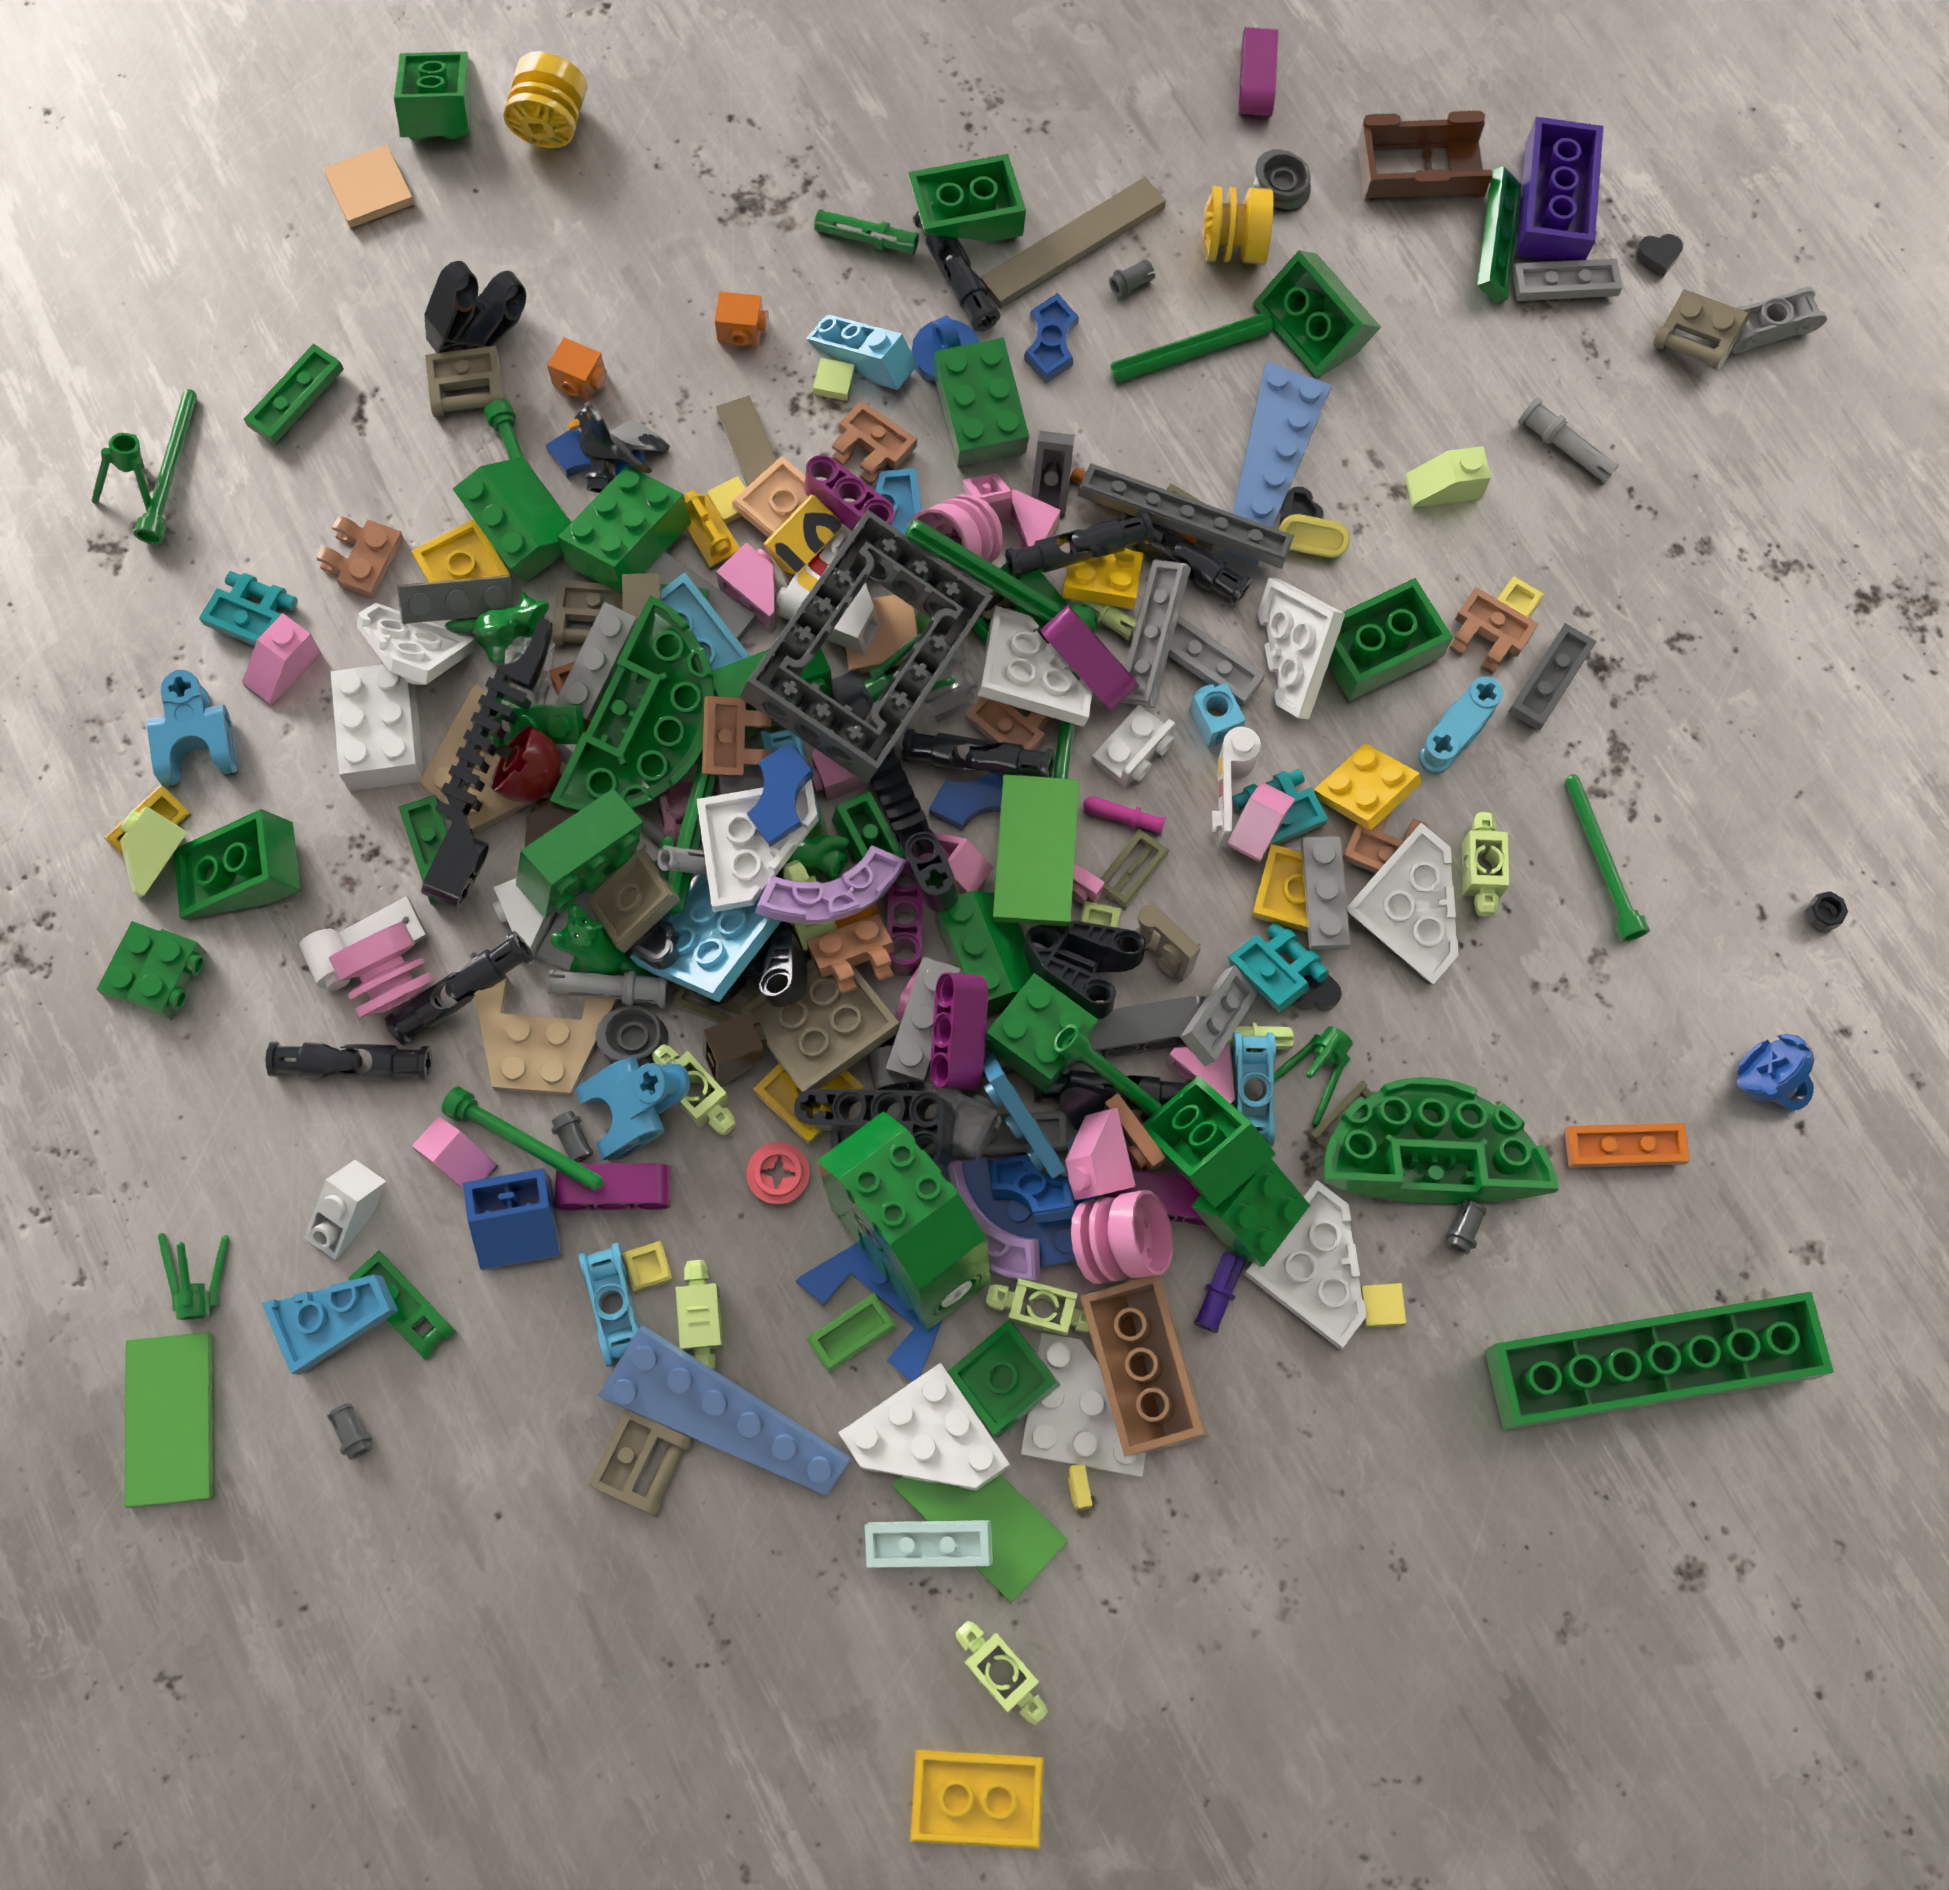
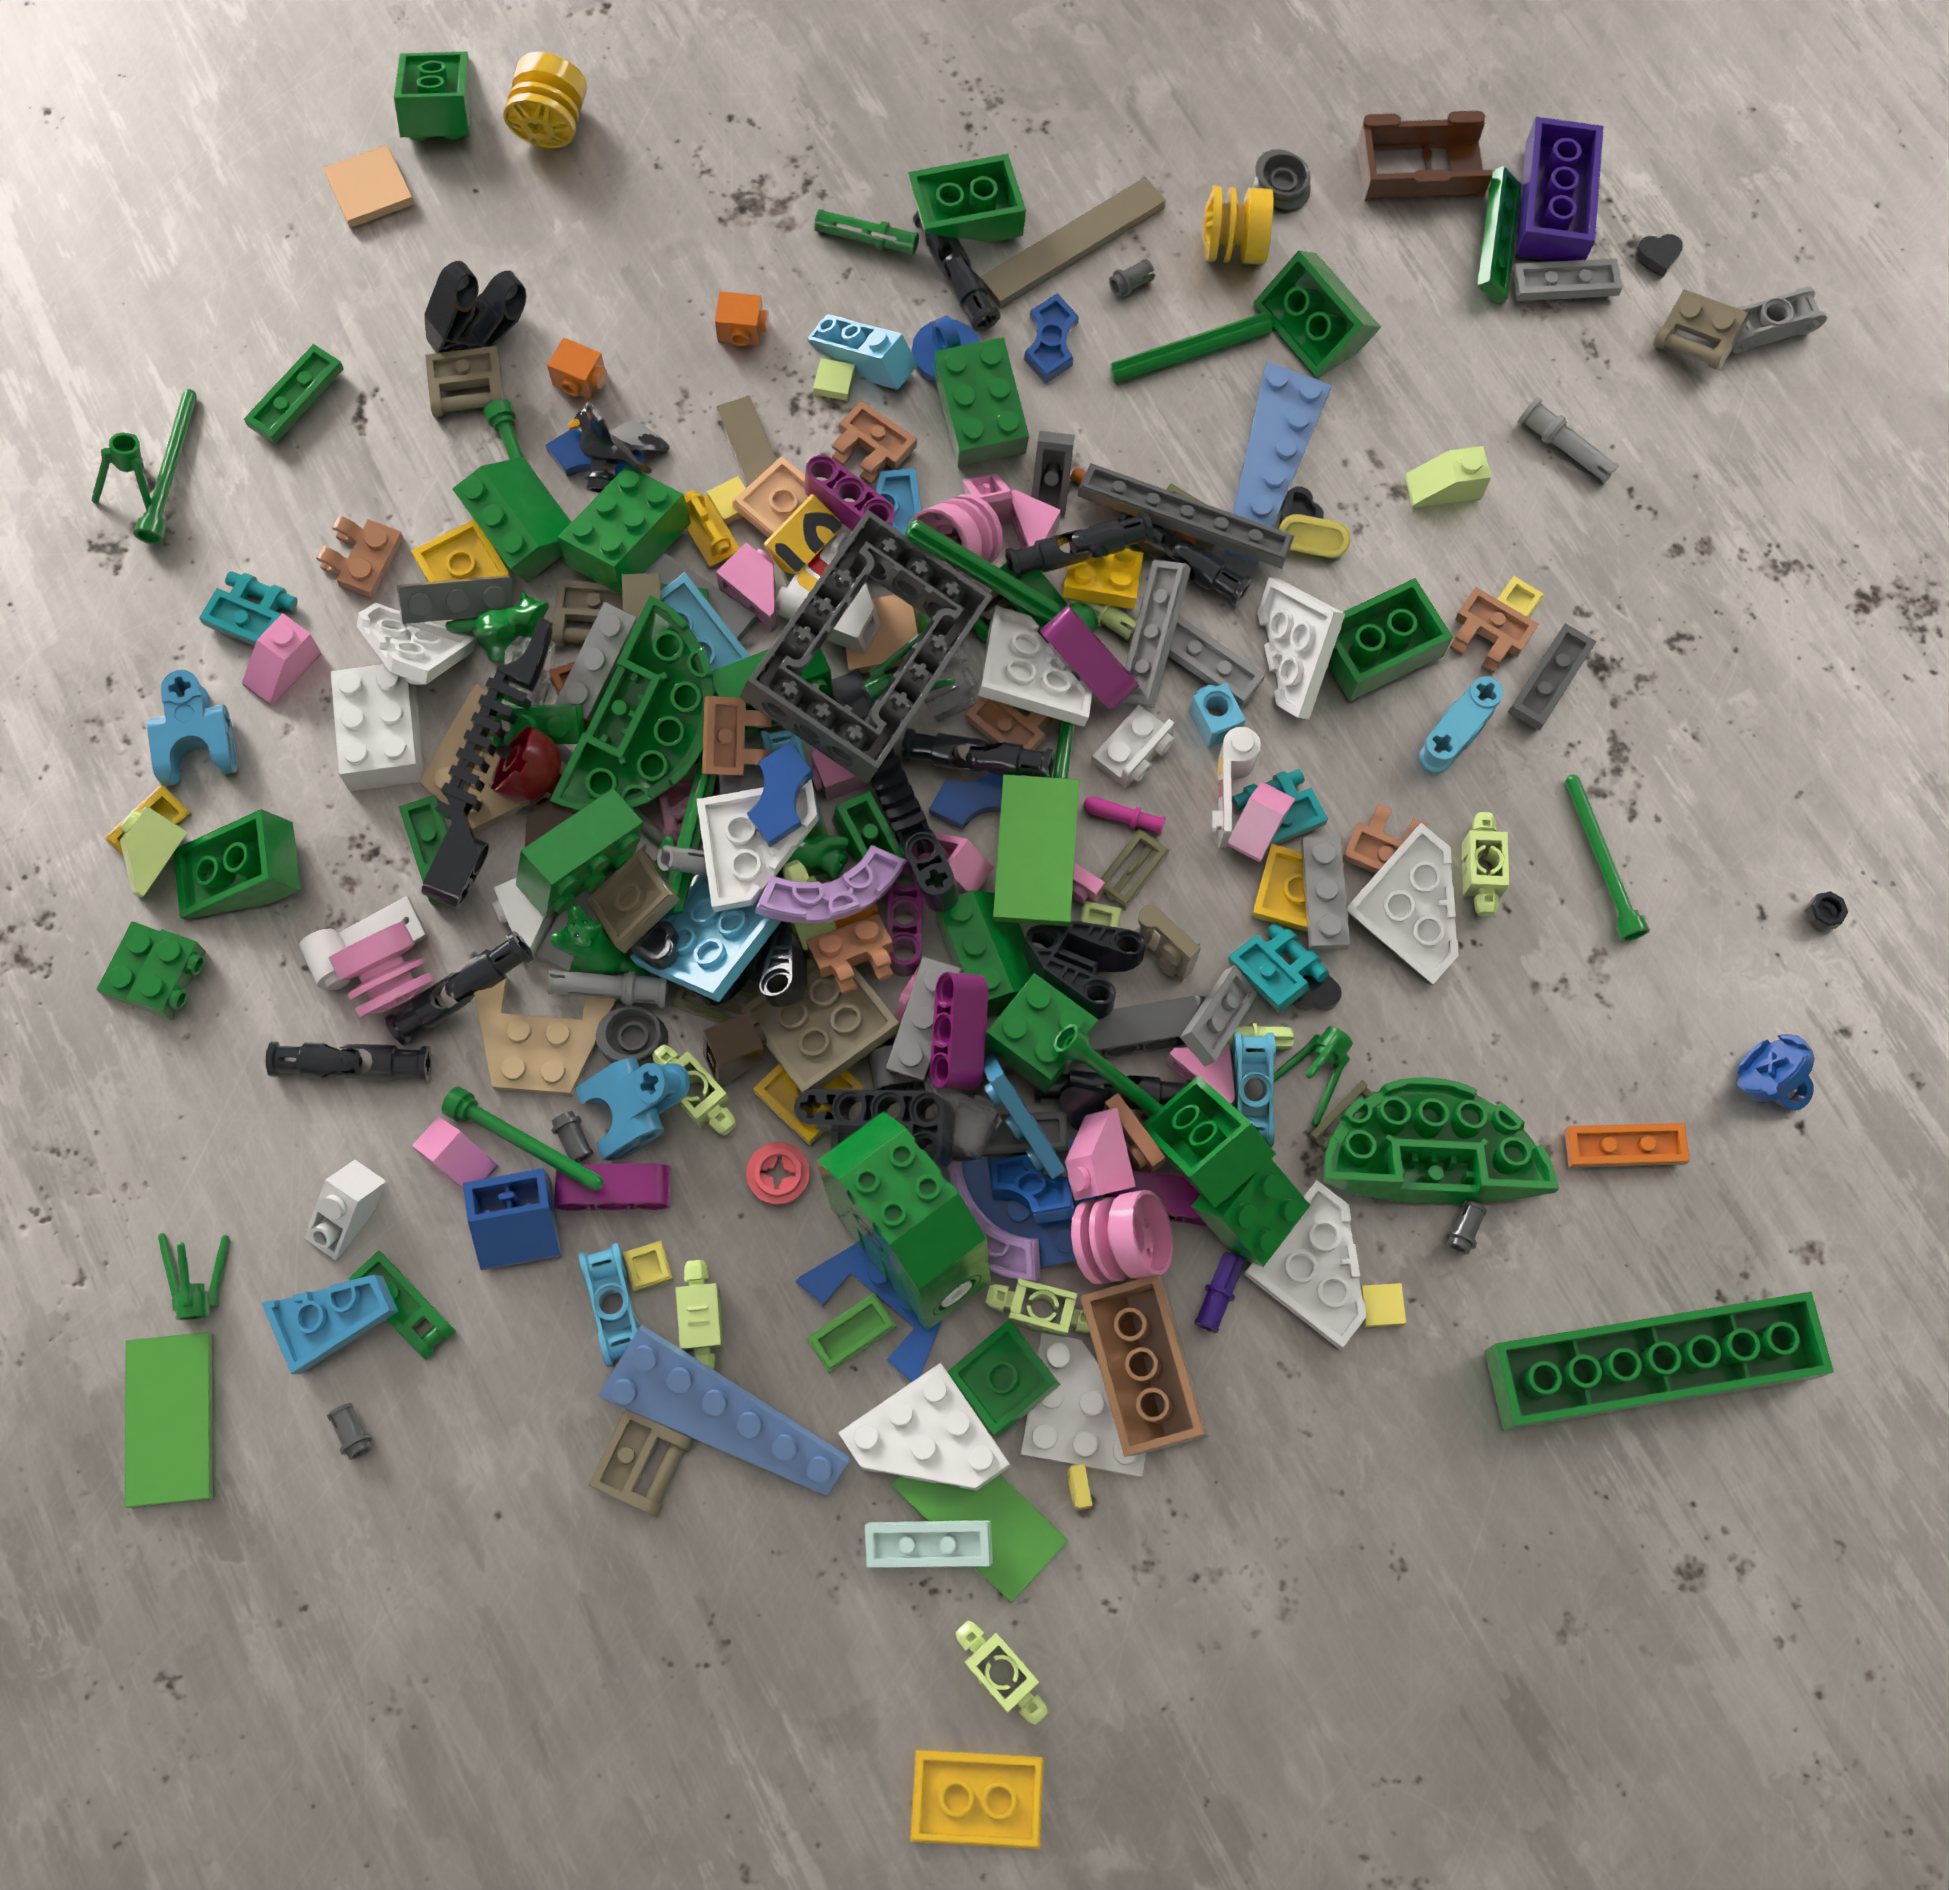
(1258, 71): magenta beam -> none
(1367, 786): yellow plate -> none

